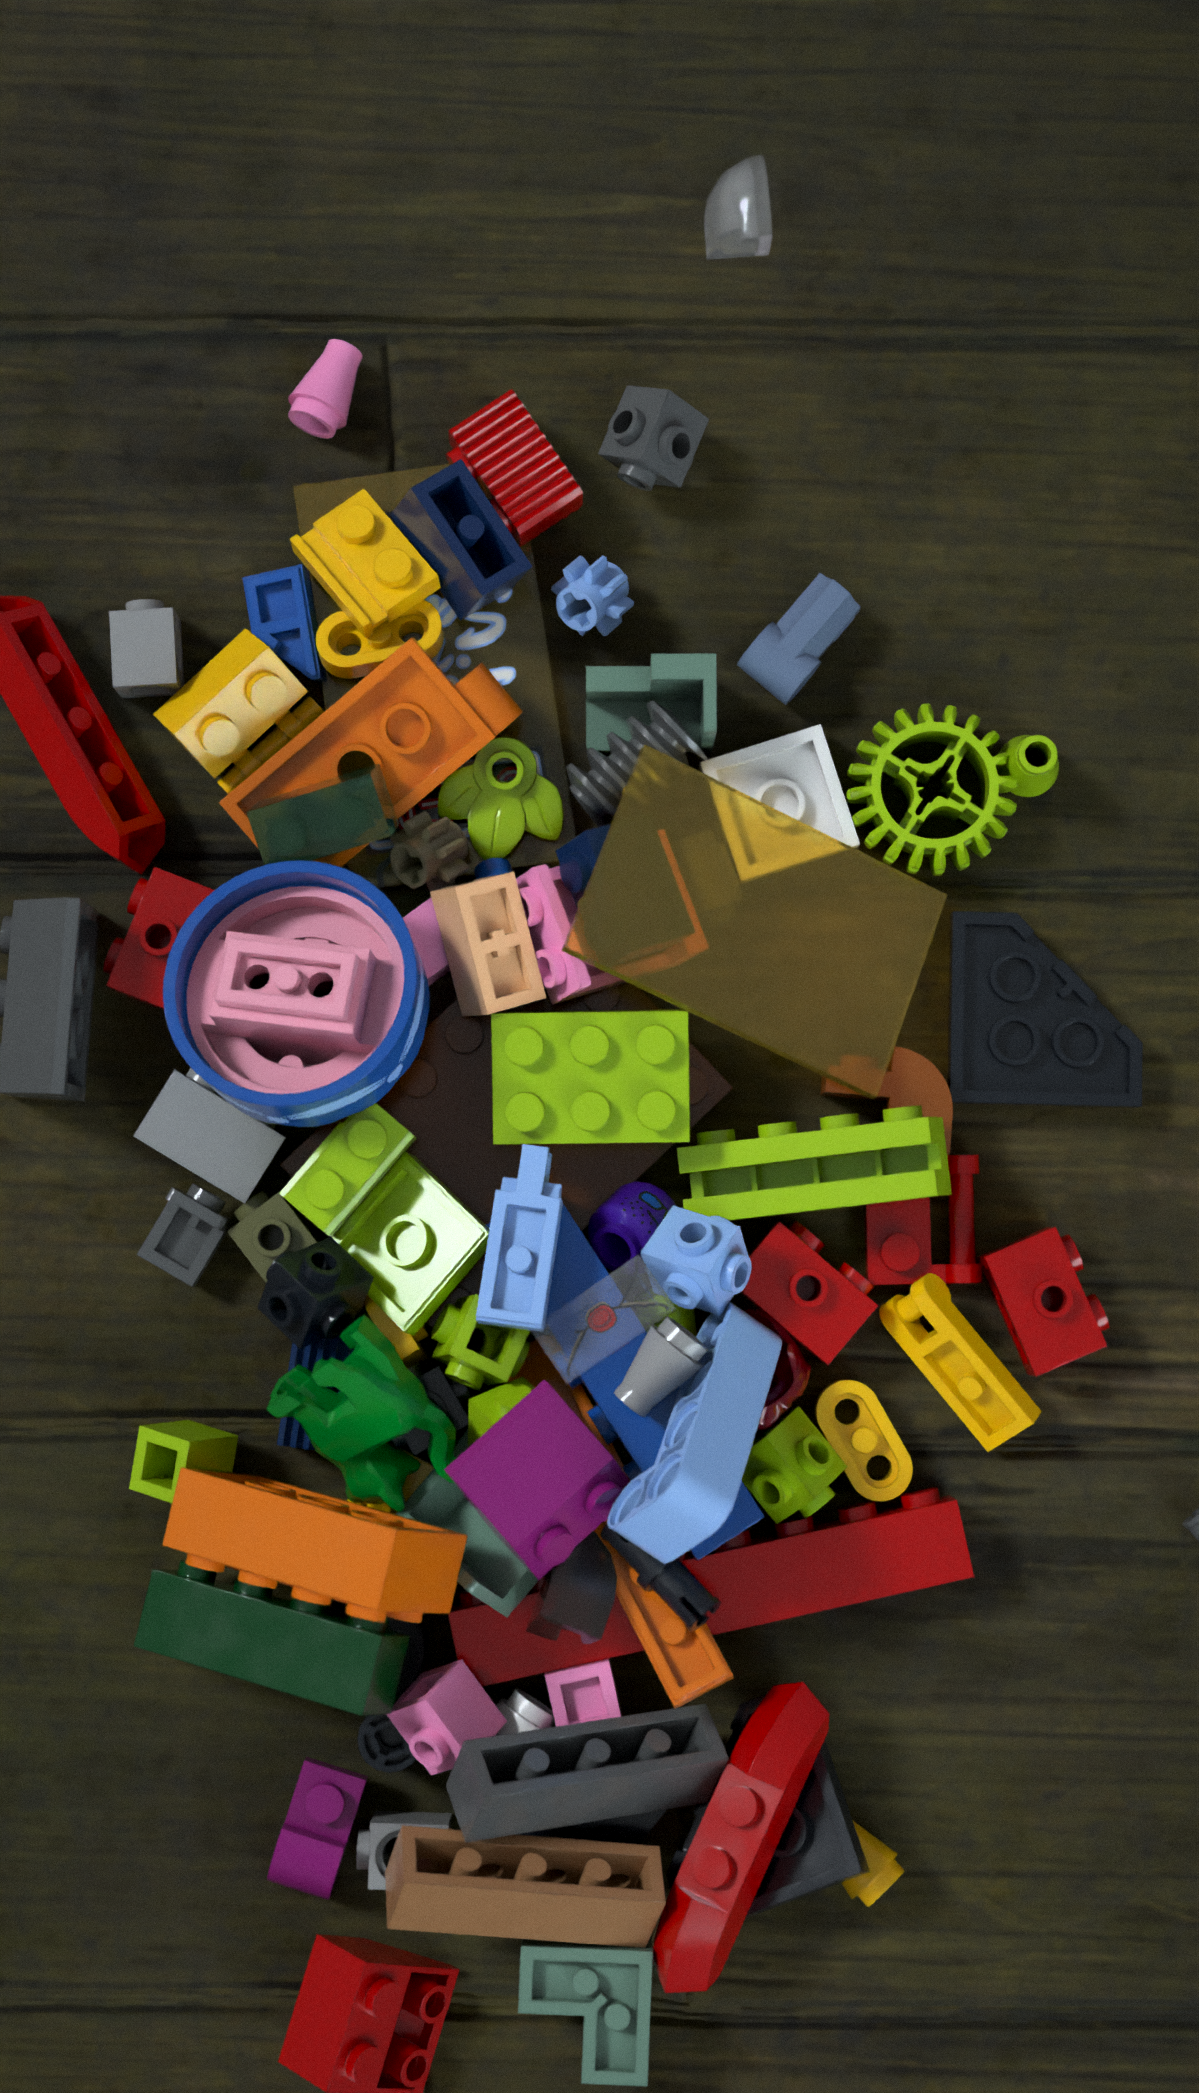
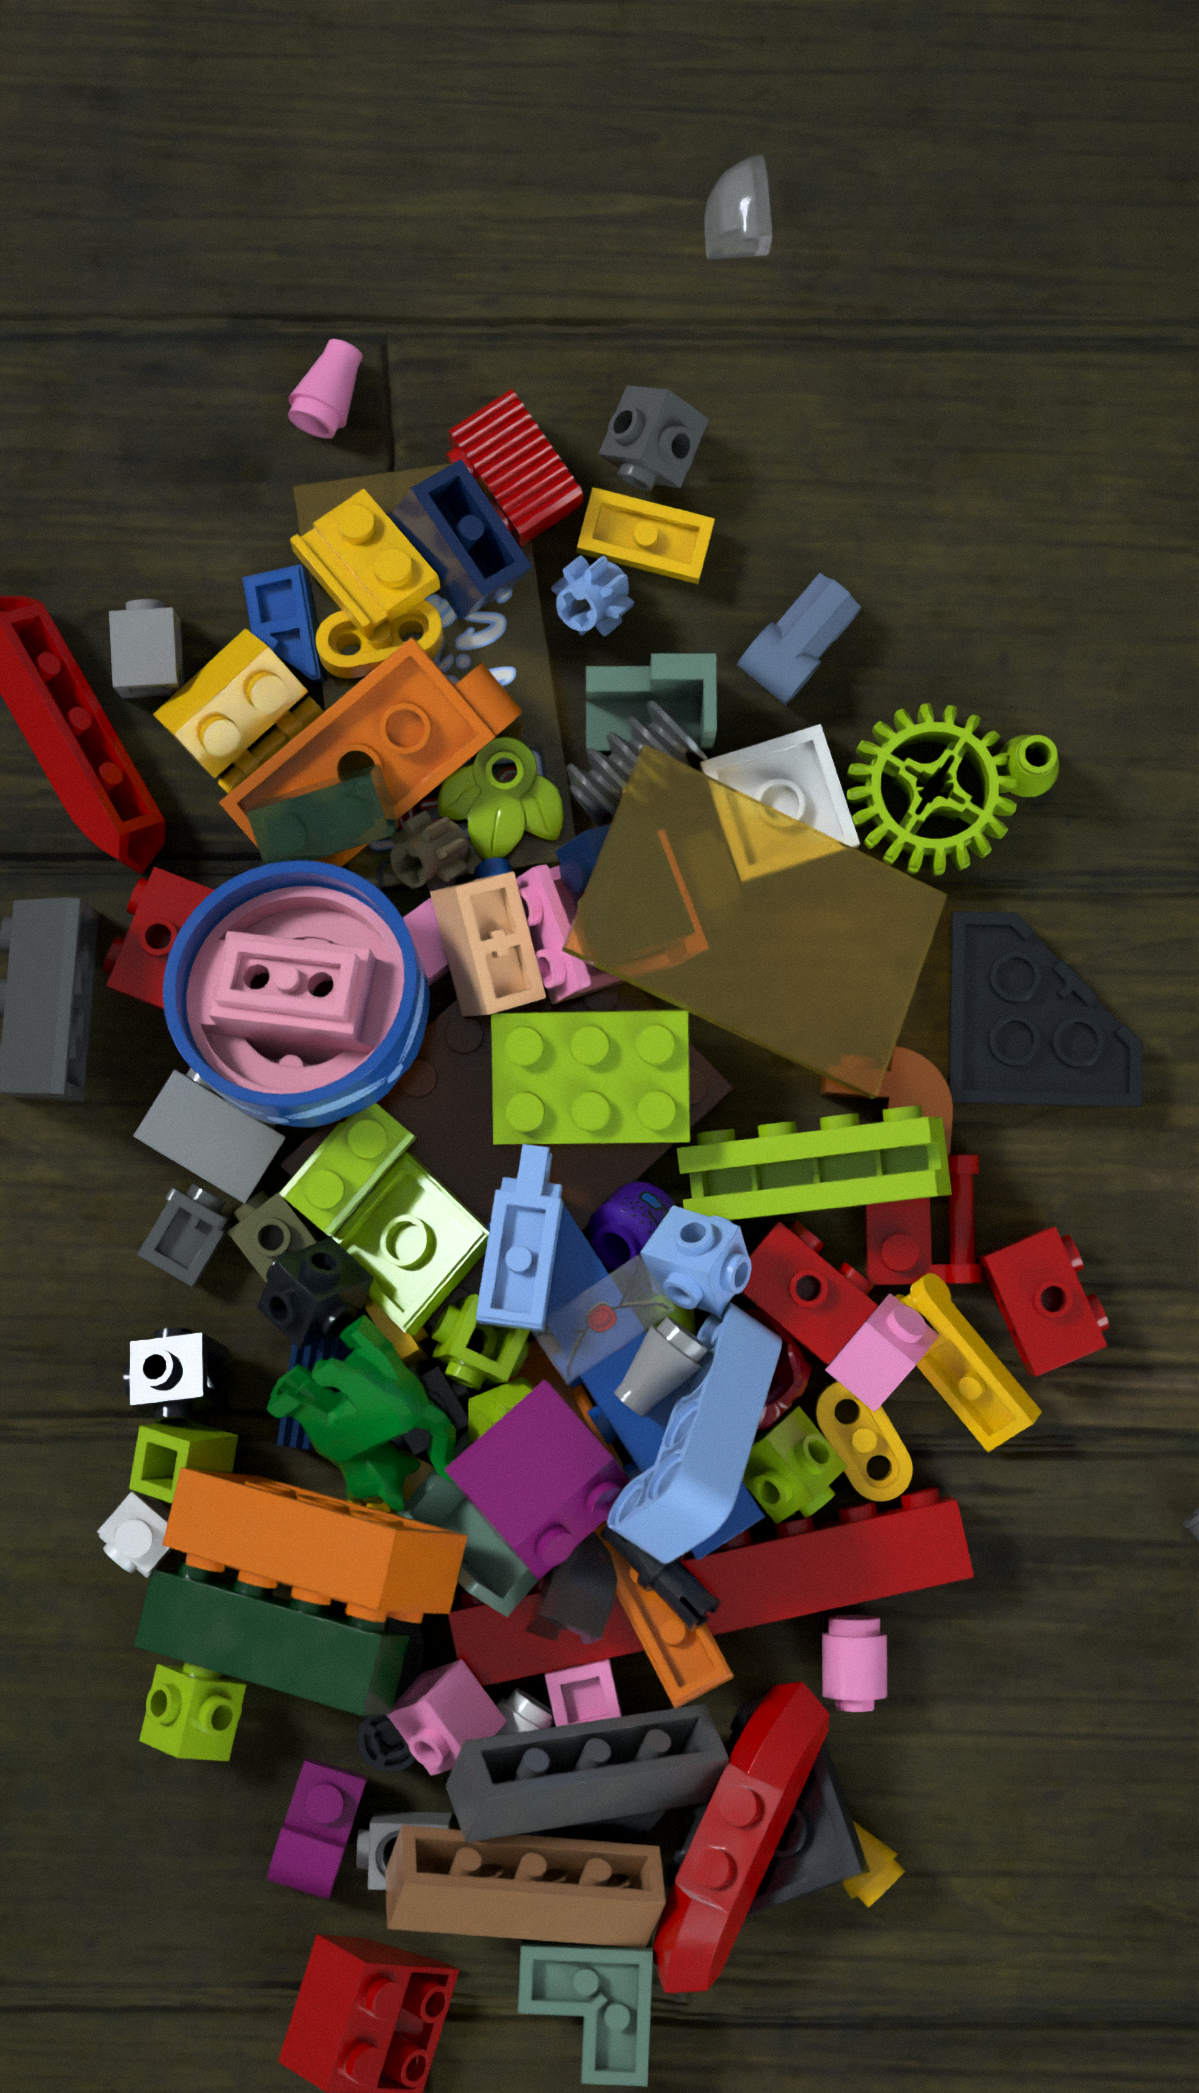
(137, 1533): none -> white brick
(177, 1375): none -> black brick
(192, 1712): none -> lime brick
(645, 535): none -> yellow plate
(854, 1662): none -> bright pink brick
(882, 1352): none -> bright pink brick

